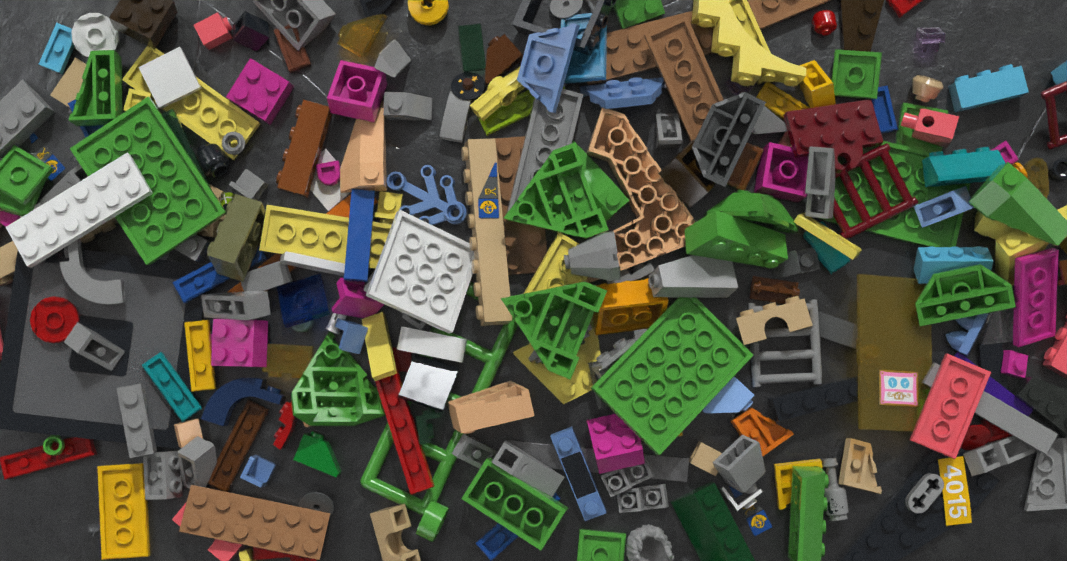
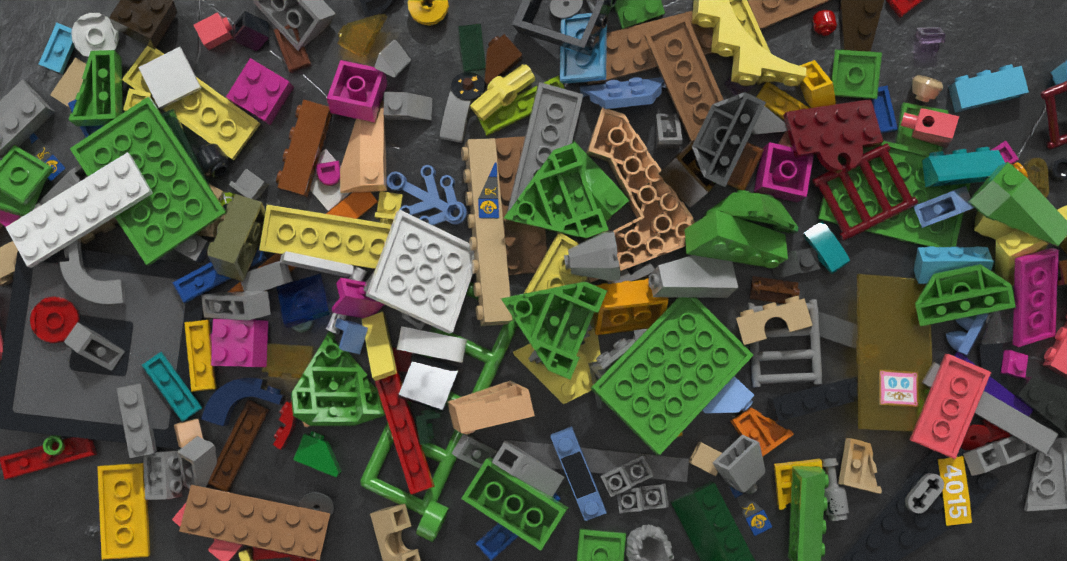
(226, 141): light grey plate -> none
(258, 471): medium blue panel -> none
(359, 235): blue tile -> none
(547, 63): medium blue wing -> none
(614, 444): dark pink brick -> none
(747, 502): white bracket -> none
(820, 183): light grey slope -> none
(828, 236): light yellow tile -> none

